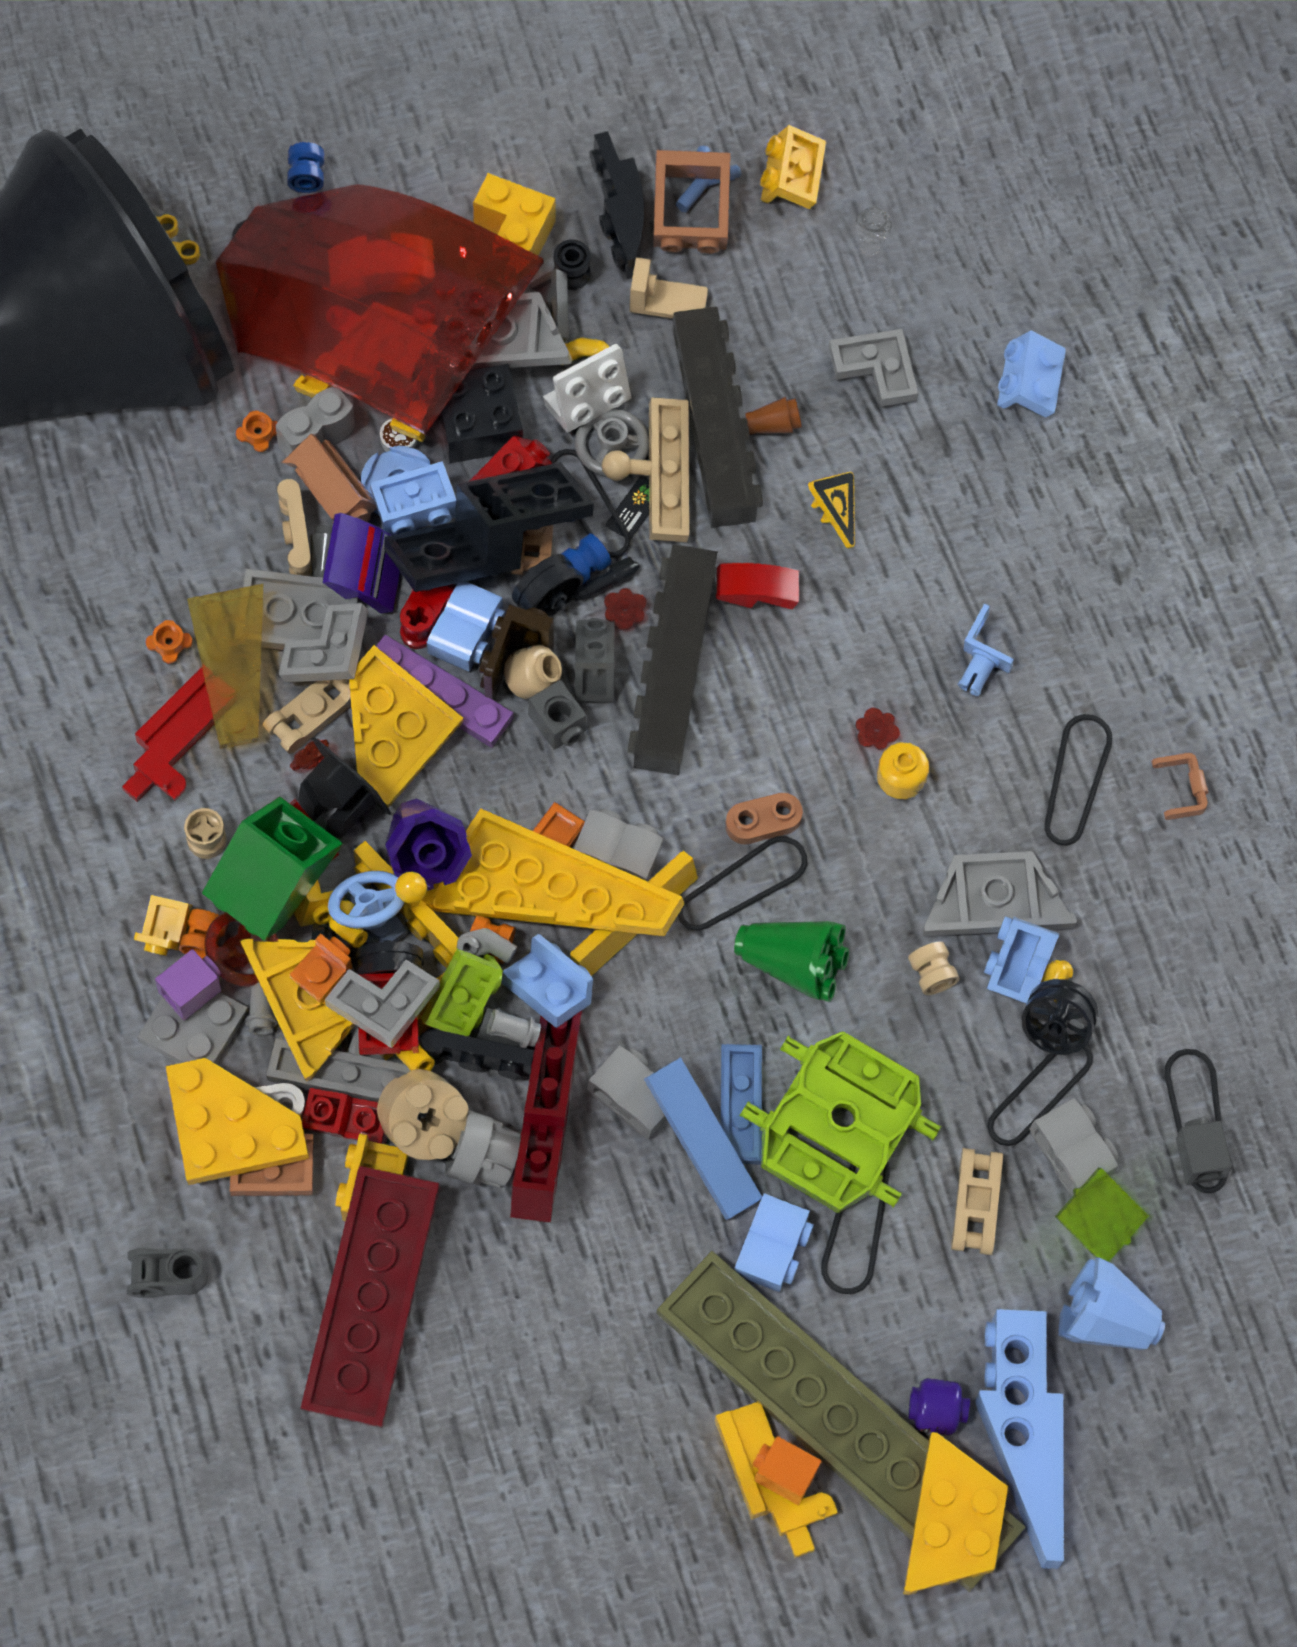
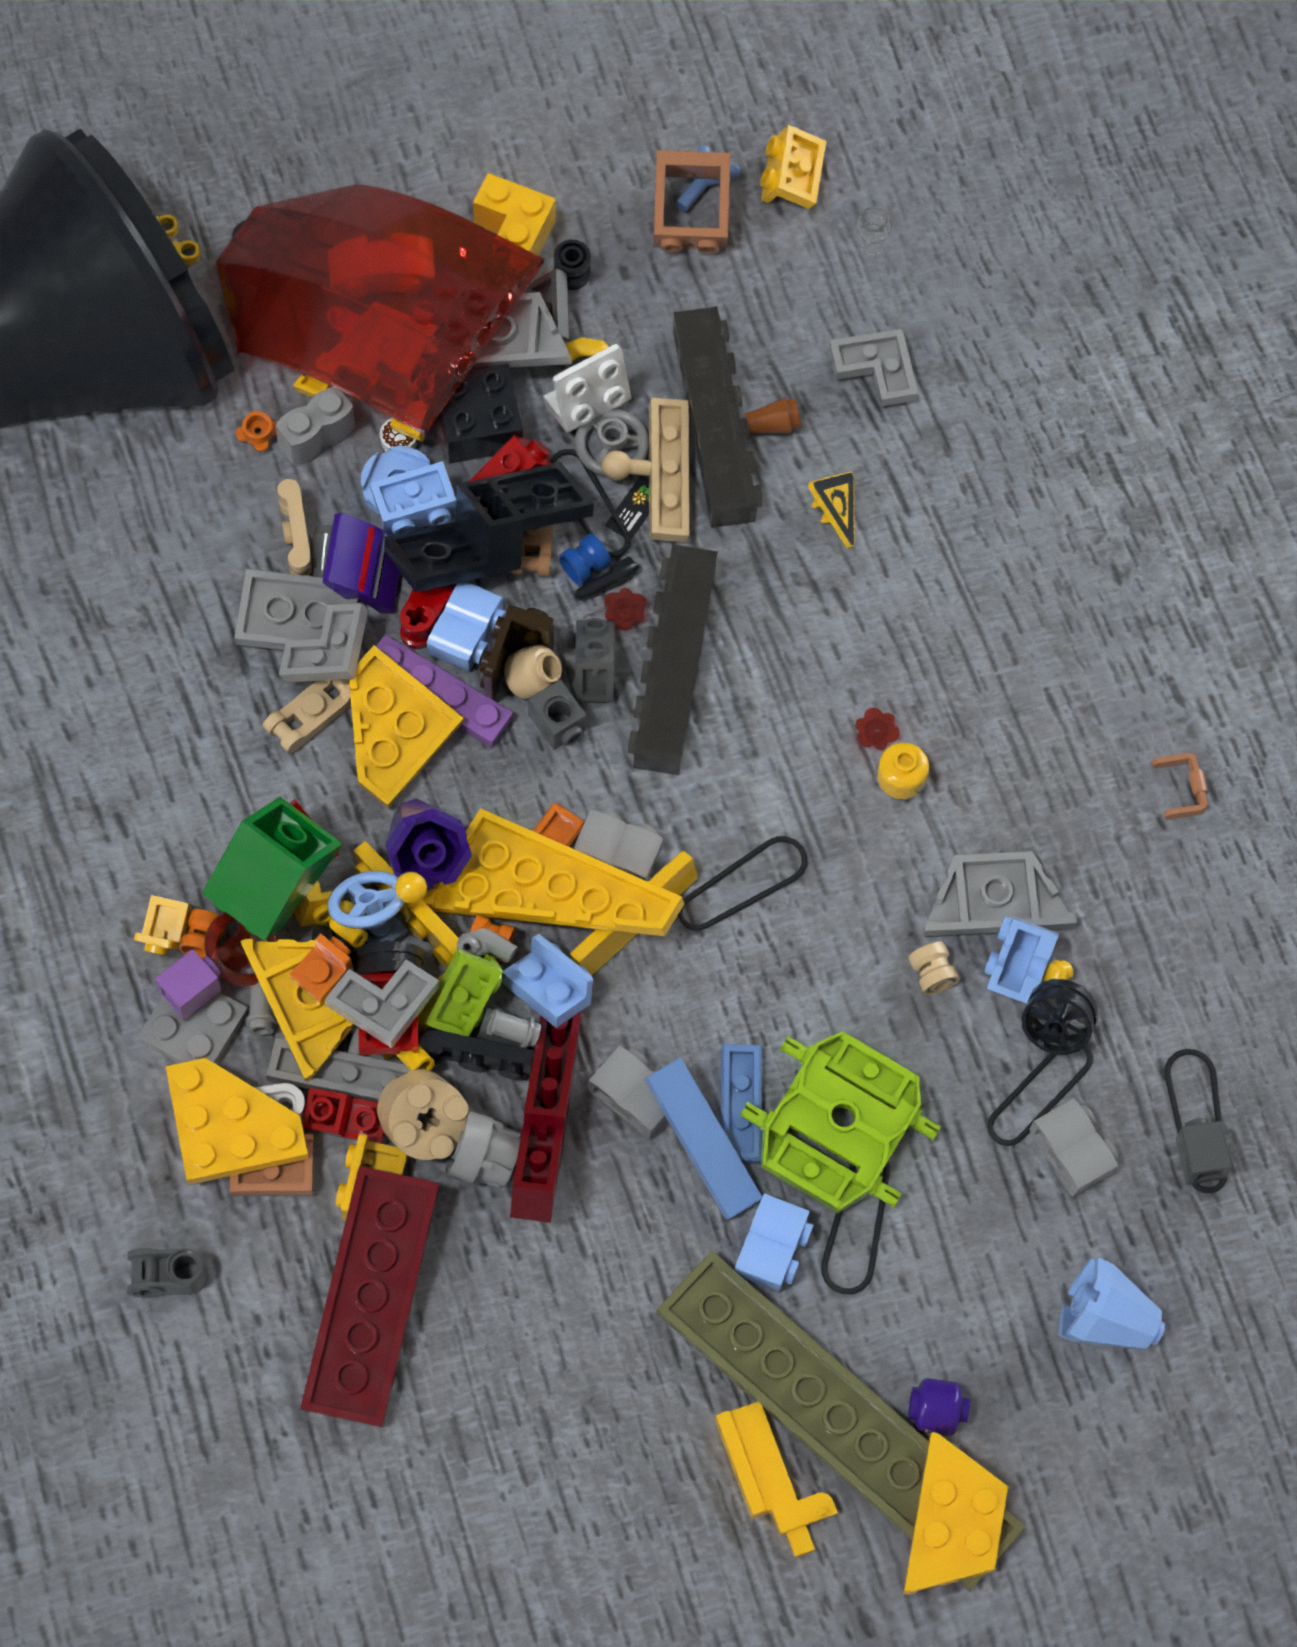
(168, 630): orange plate -> none
(168, 738): red piece -> none
(203, 824): tan wheel -> none
(229, 649): clear yellow wing -> none
(305, 169): blue wheel -> none
(308, 757): clear red plant -> none
(331, 479): nougat window -> none
(340, 787): black piece -> none
(548, 585): black wheel -> none
(623, 202): black slope -> none
(662, 297): tan bracket -> none
(754, 582): red slope -> none
(766, 820): nougat plate -> none
(785, 1469): orange brick -> none
(796, 953): green cone -> none
(977, 1201): tan plate -> none
(983, 658): light blue bracket -> none
(1031, 373): light blue bracket -> none
(1036, 1467): light blue brick -> none
(1057, 776): black piece -> none
(1101, 1215): clear neon green piece -> none

